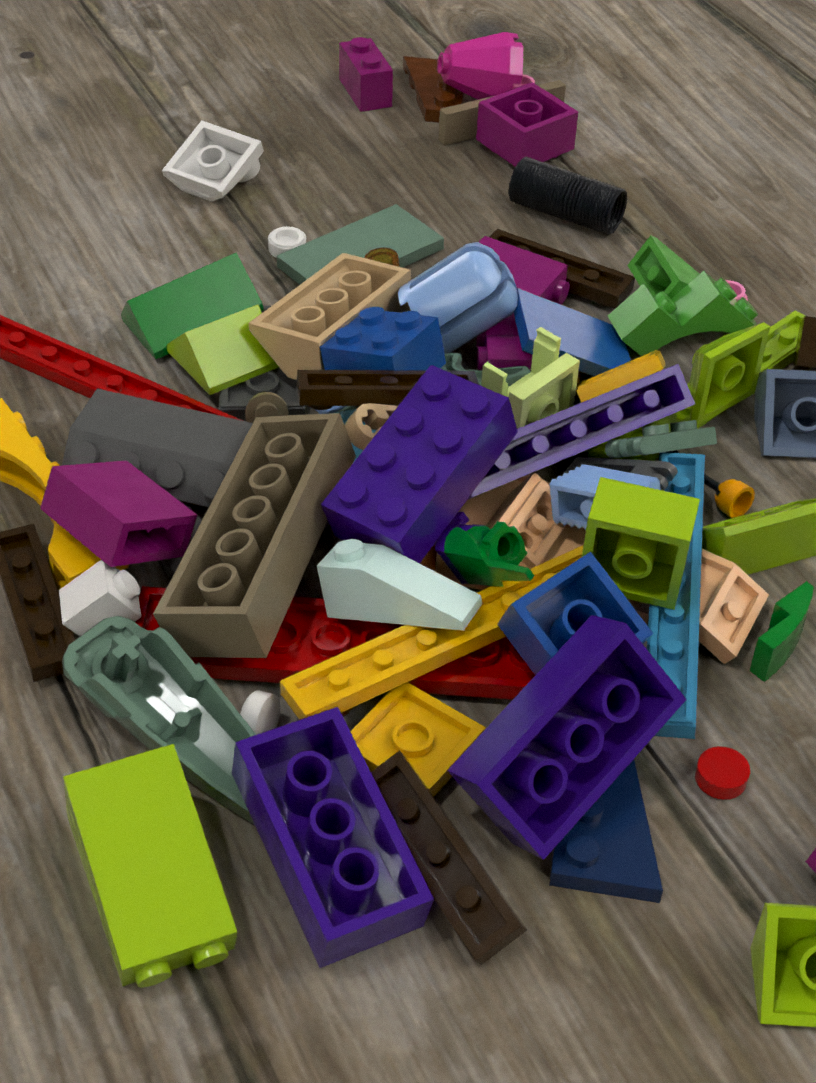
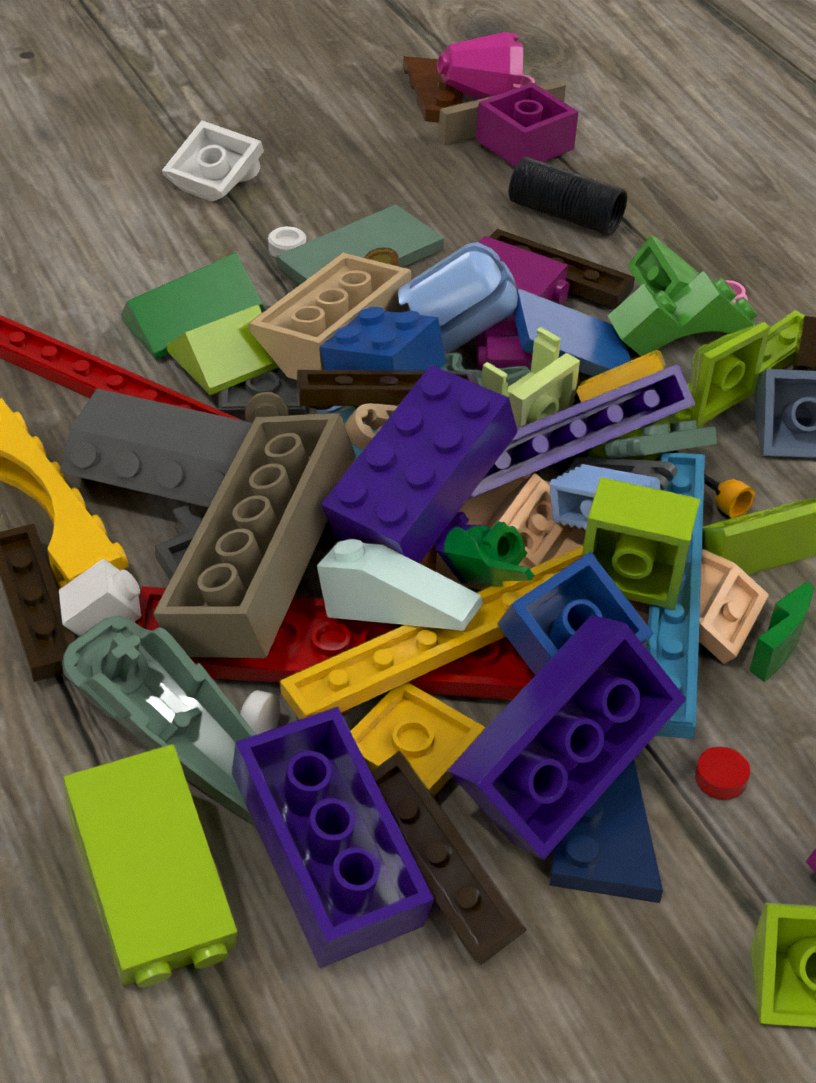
(118, 512): magenta brick -> none
(365, 74): magenta brick -> none

